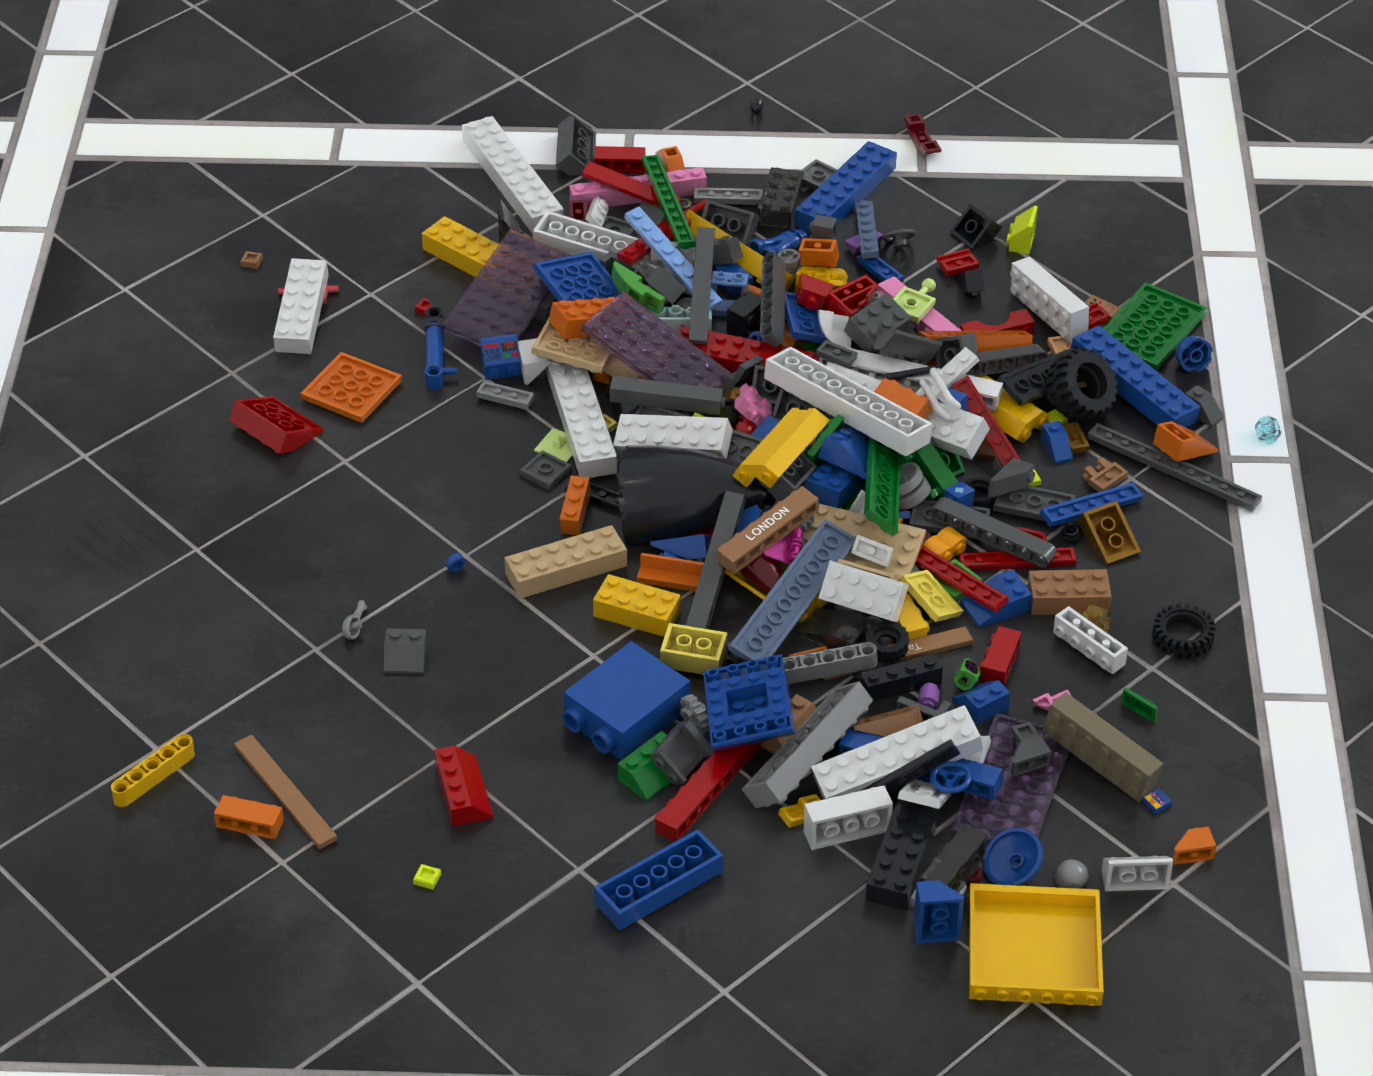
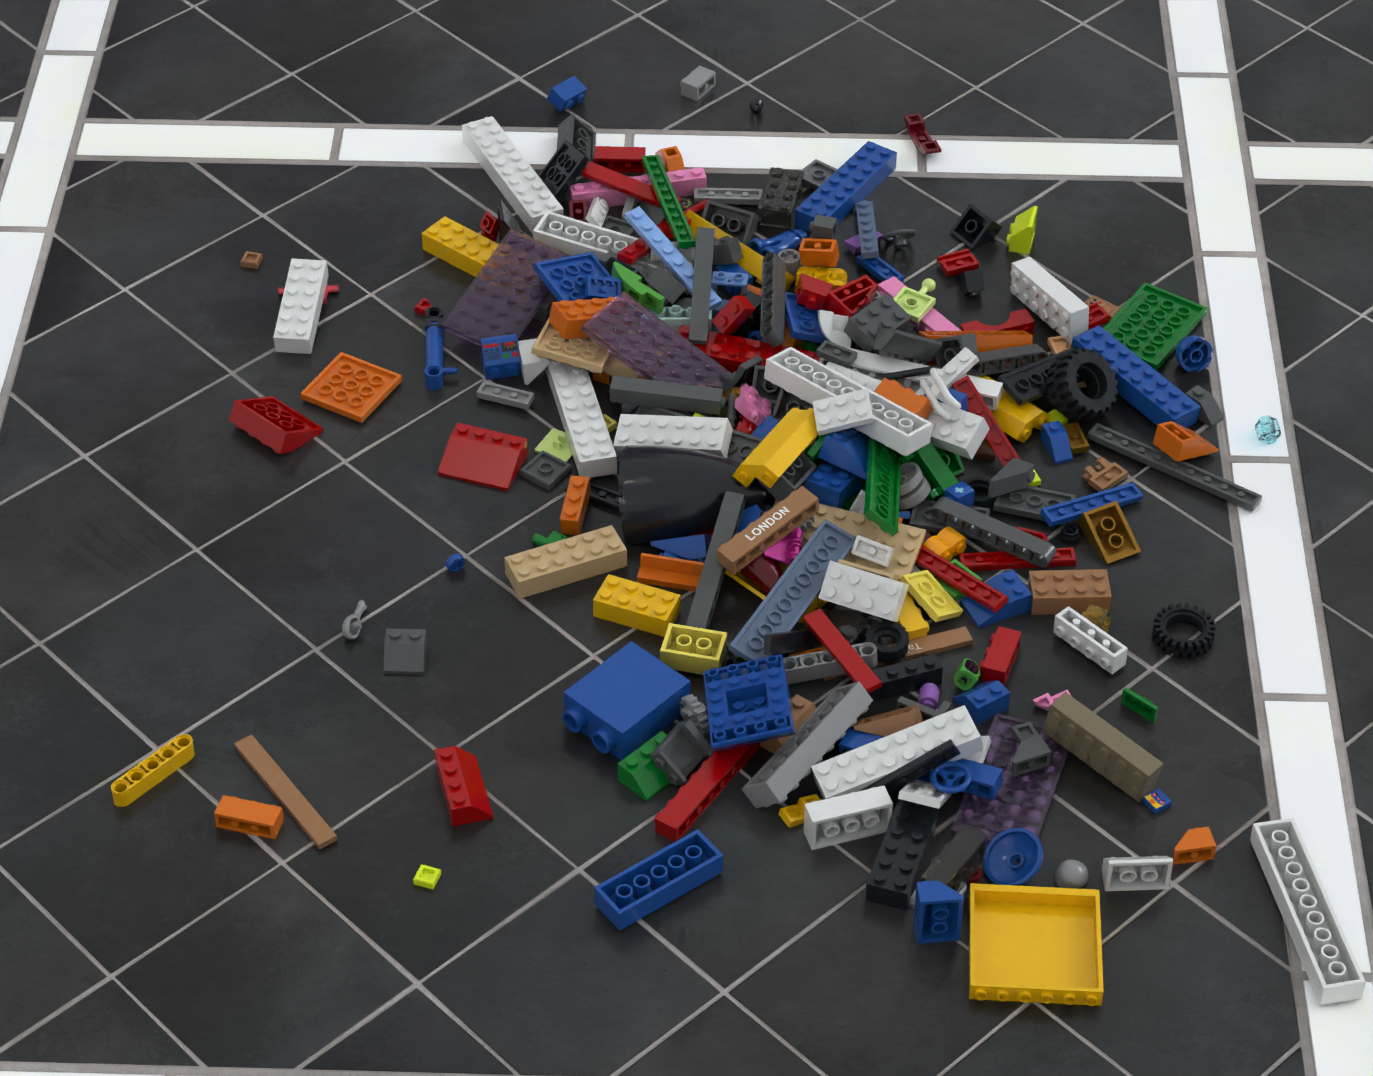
(483, 456): none -> red slope
(490, 226): none -> red slope
(540, 540): none -> green piece
(563, 169): none -> black plate
(567, 94): none -> blue brick
(601, 287): none -> blue bracket
(630, 204): none -> light grey beam
(698, 83): none -> light grey brick
(731, 411): none -> dark grey animal
(733, 314): none -> red brick
(788, 641): none -> black tile
(841, 650): none -> red tile
(843, 411): none -> white plate
(1307, 911): none -> white brick

